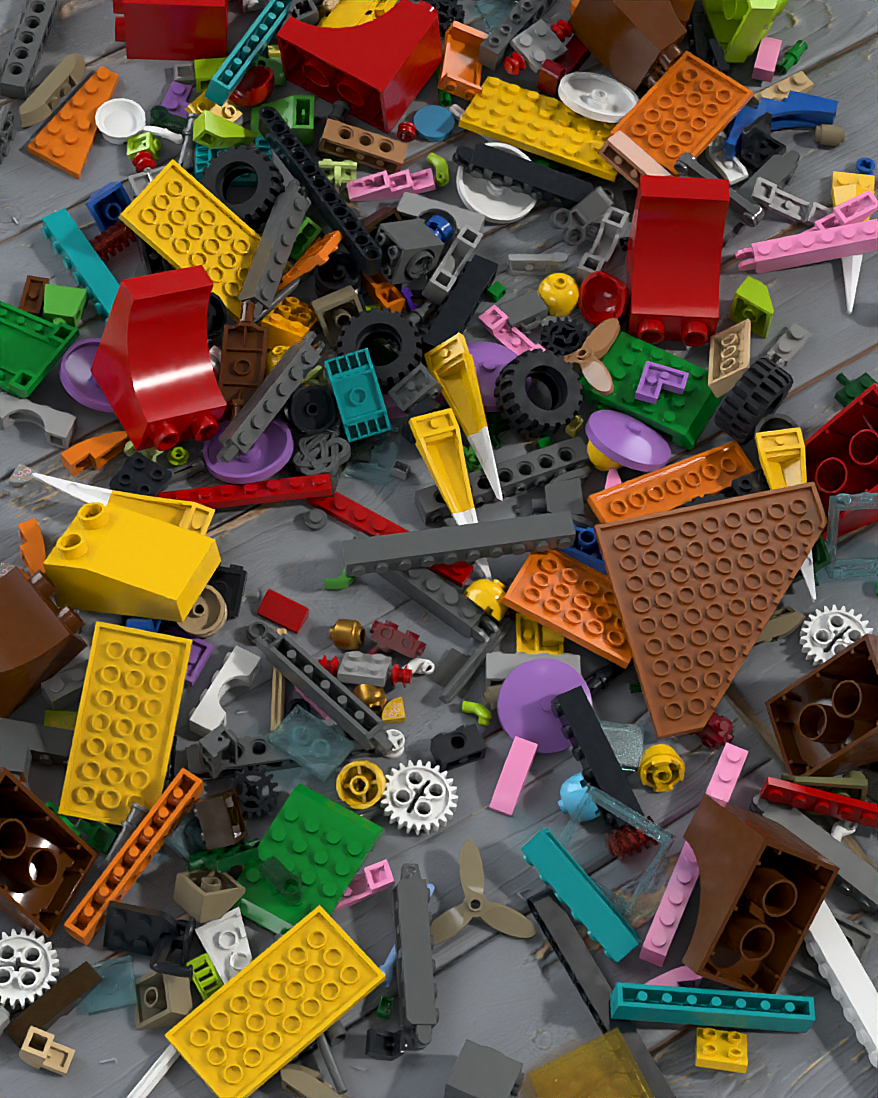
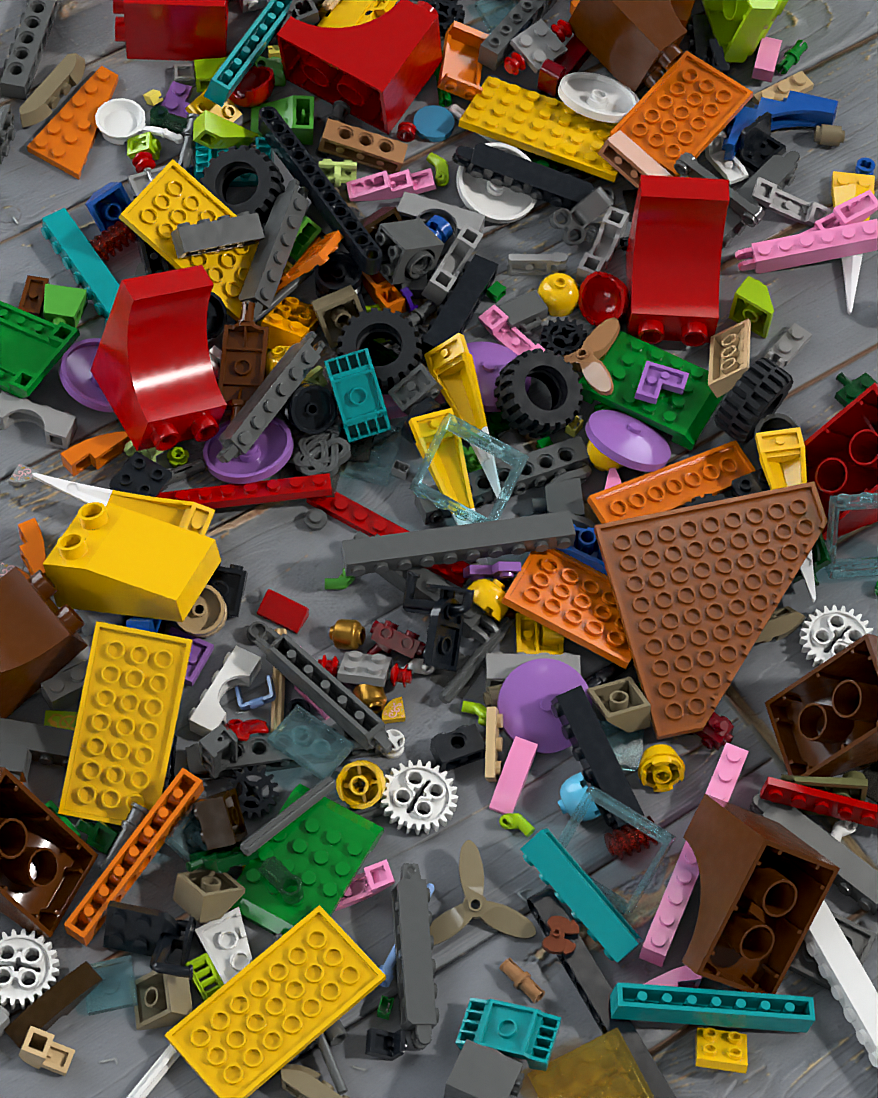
(152, 97): none -> light yellow piece
(217, 235): none -> dark grey brick
(246, 728): none -> red plate
(257, 702): none -> medium blue piece
(288, 815): none -> dark grey axle
(445, 621): none -> black plate
(483, 441): none -> clear light blue window
(493, 744): none -> tan plate
(500, 571): none -> medium lavender plate
(511, 1030): none -> teal plate
(516, 821): none -> lime arm
(522, 980): none -> medium nougat pin
(555, 942): none -> copper piece
(622, 704): none -> dark tan slope

